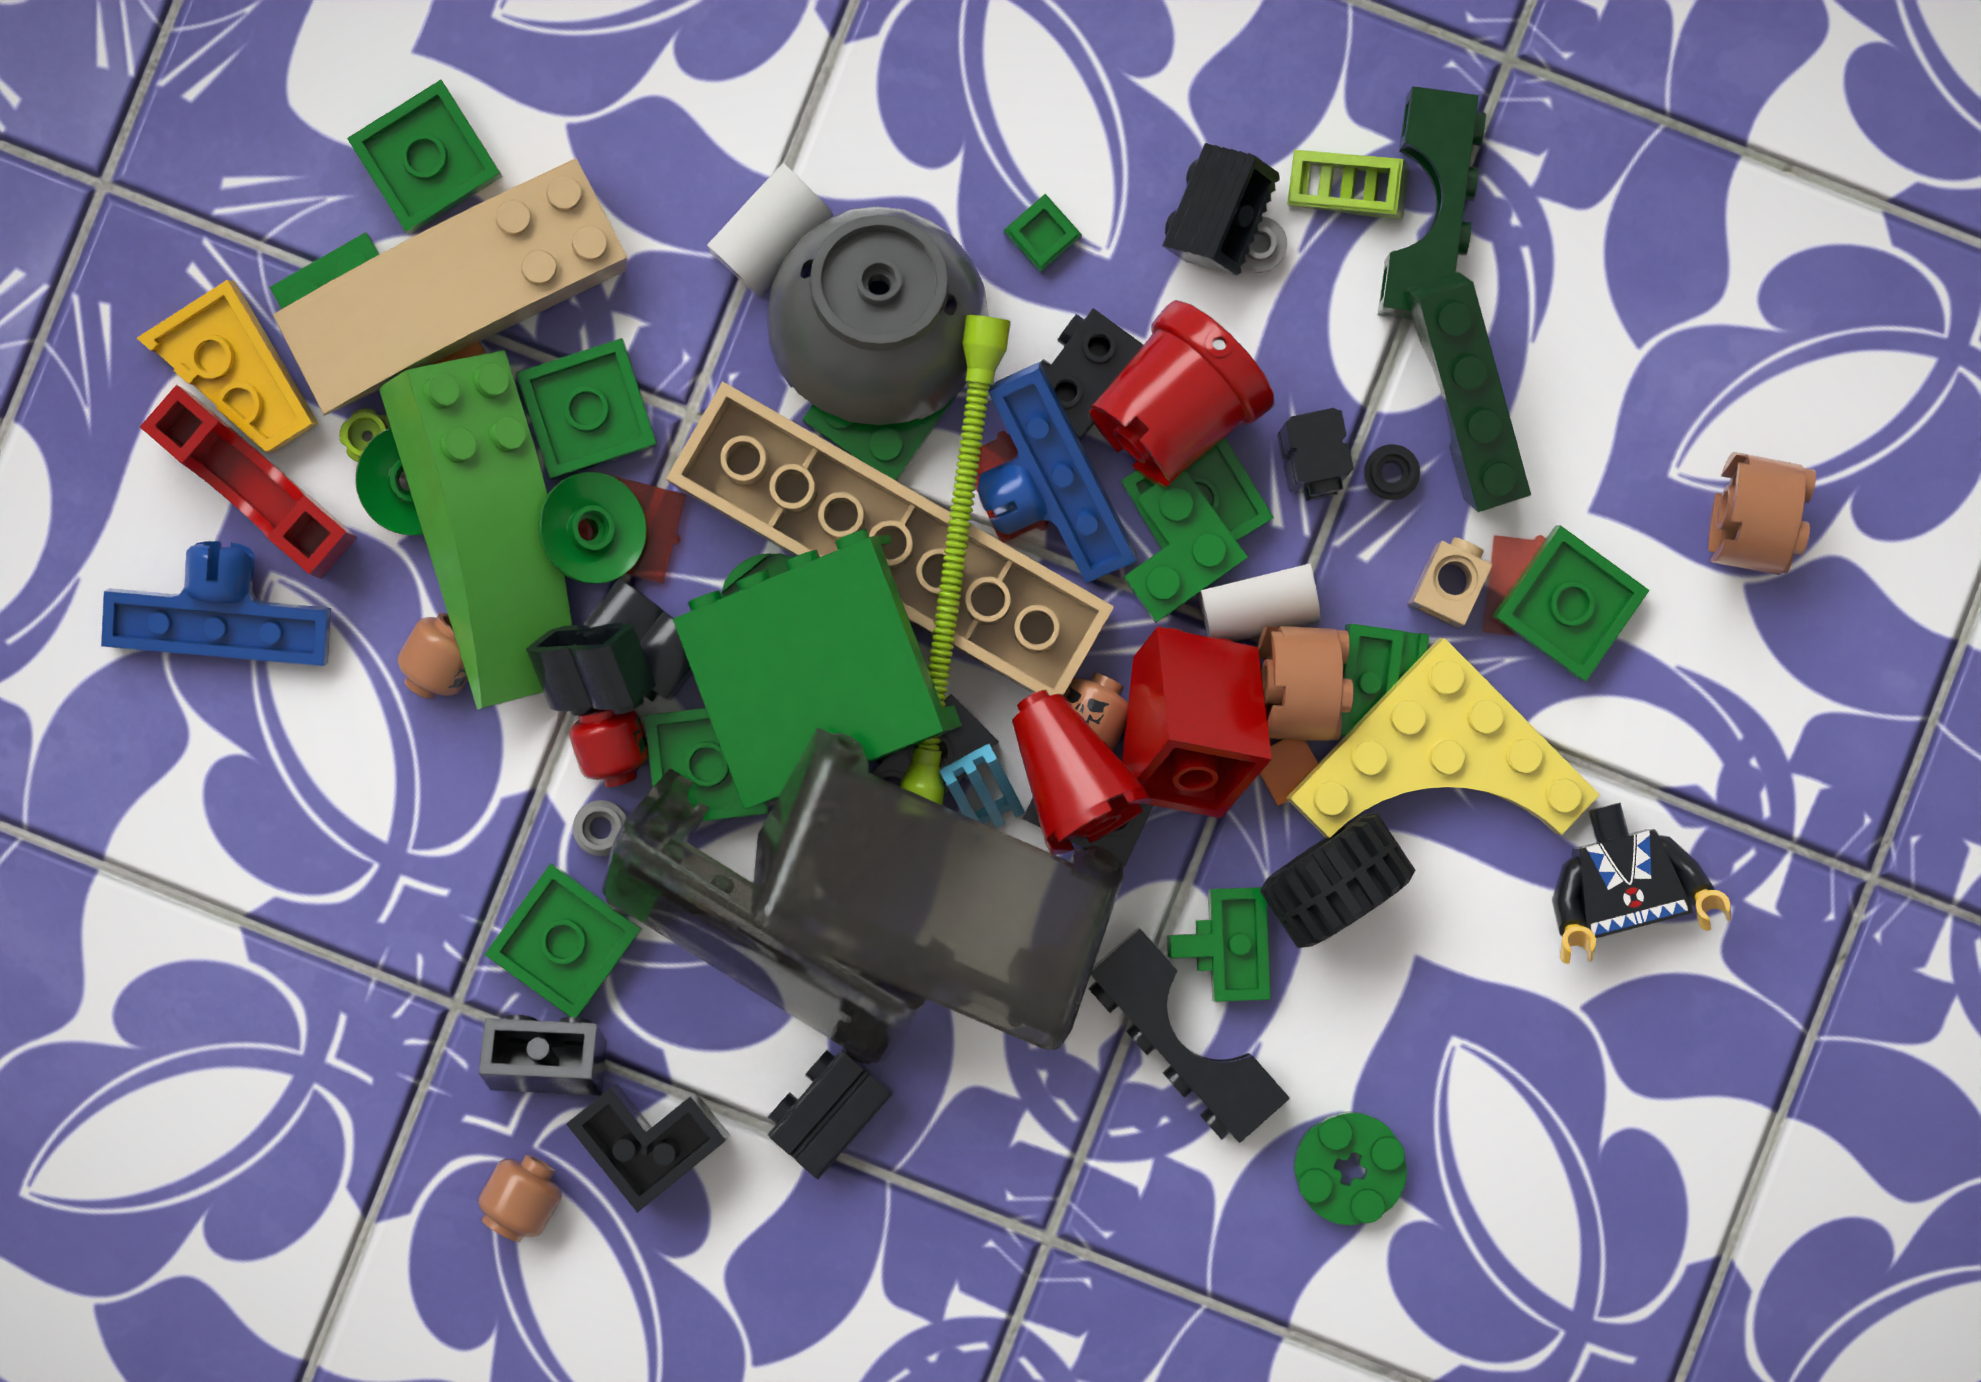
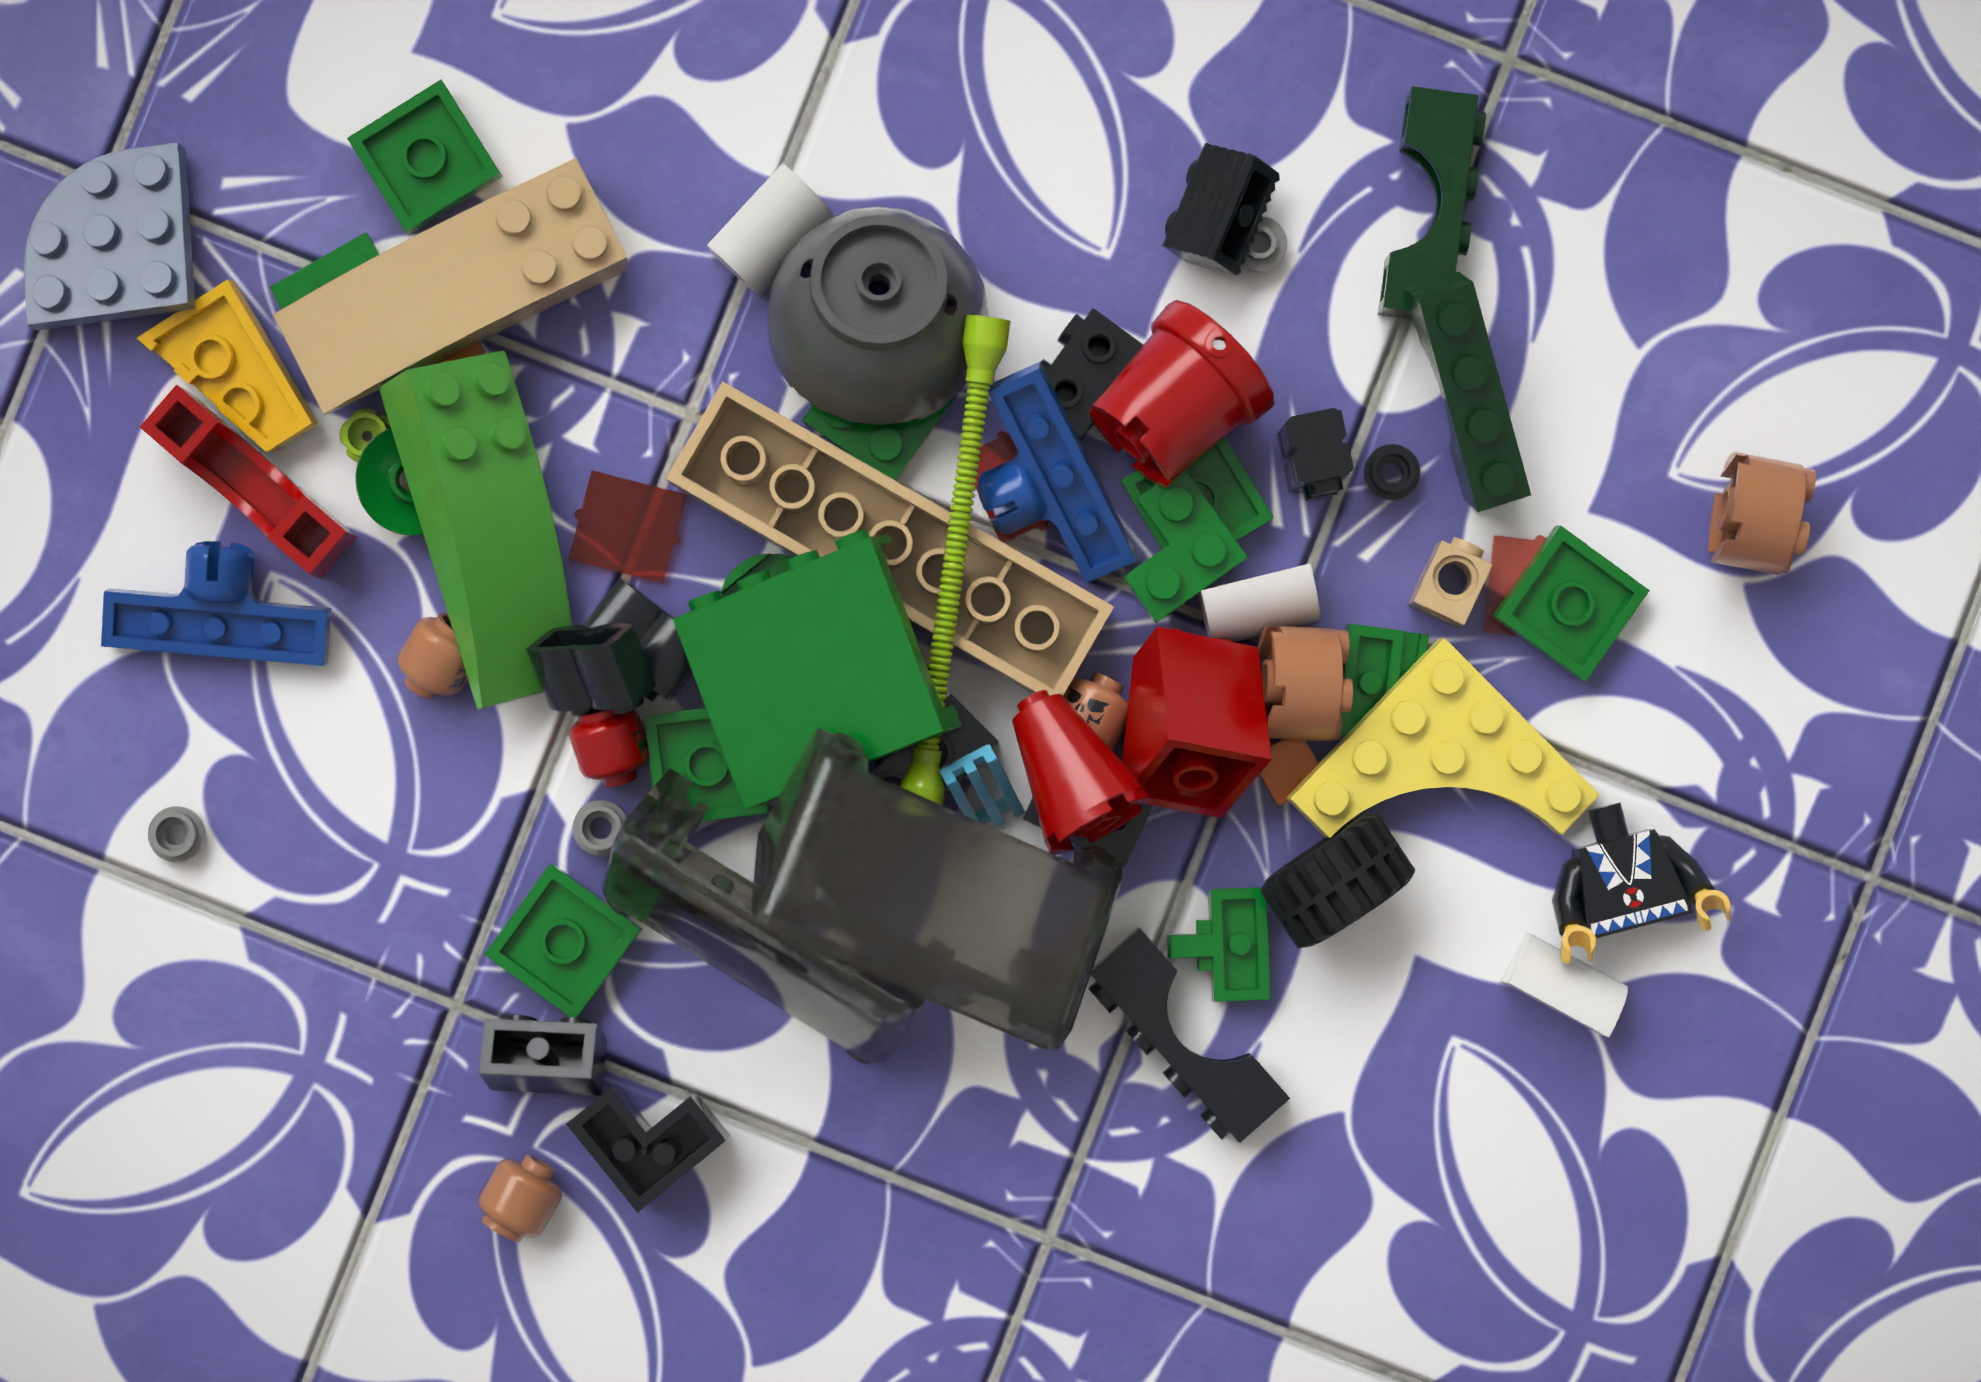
(112, 241): none -> plate
(159, 834): none -> light grey plate
(586, 409): green plate -> none
(615, 522): green dish -> none
(829, 1111): black brick -> none
(1042, 233): green tile -> none
(1364, 1197): green plate -> none
(1396, 190): lime slope -> none
(1567, 988): none -> white brick

